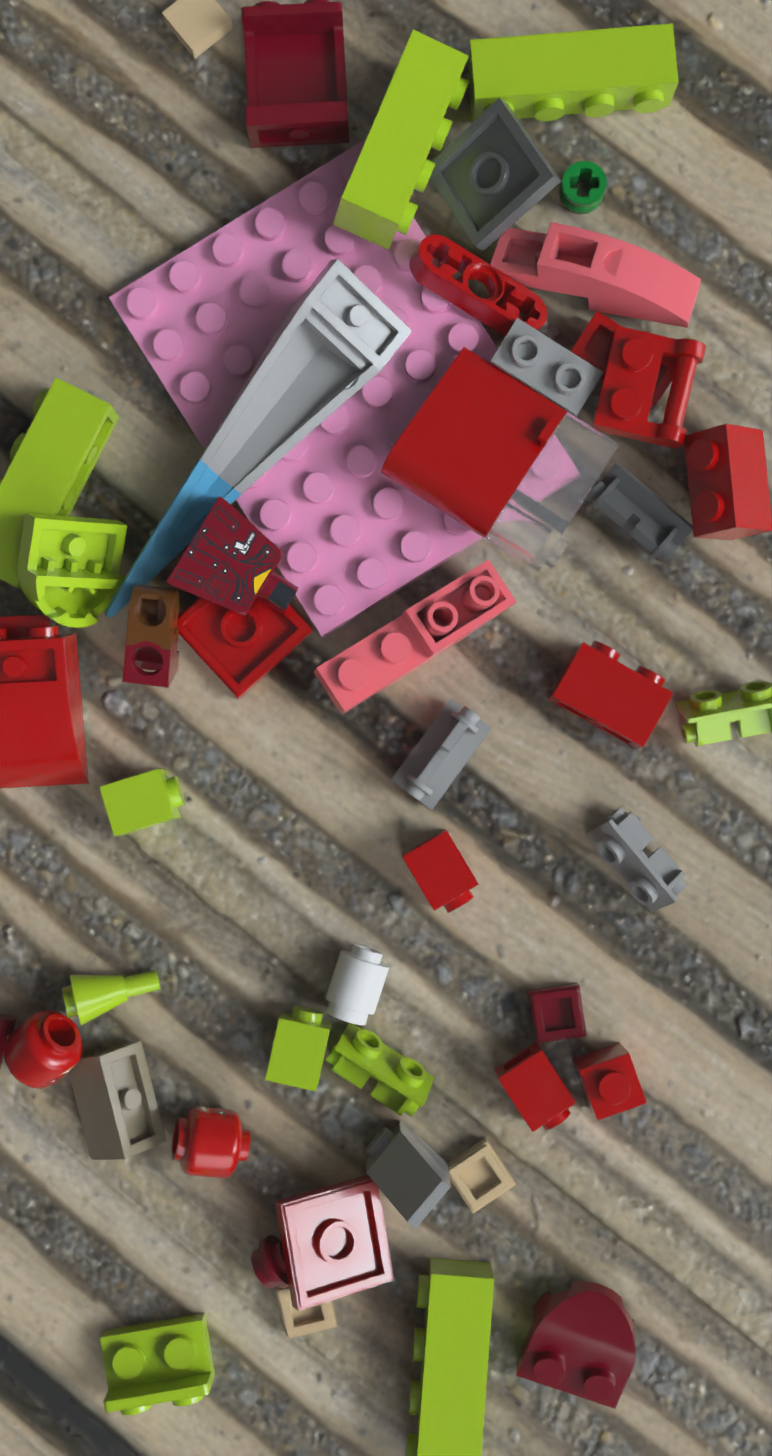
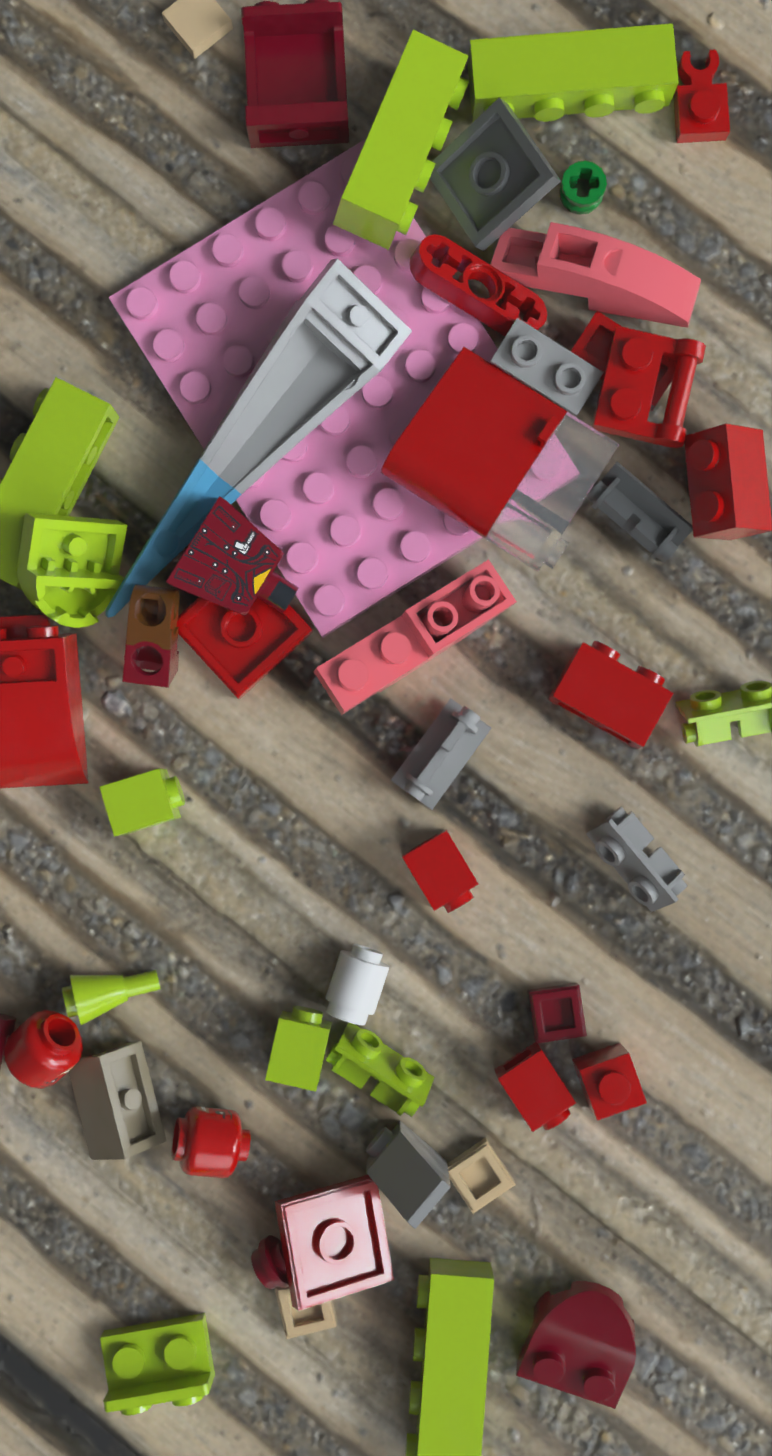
(699, 105): none -> red plate

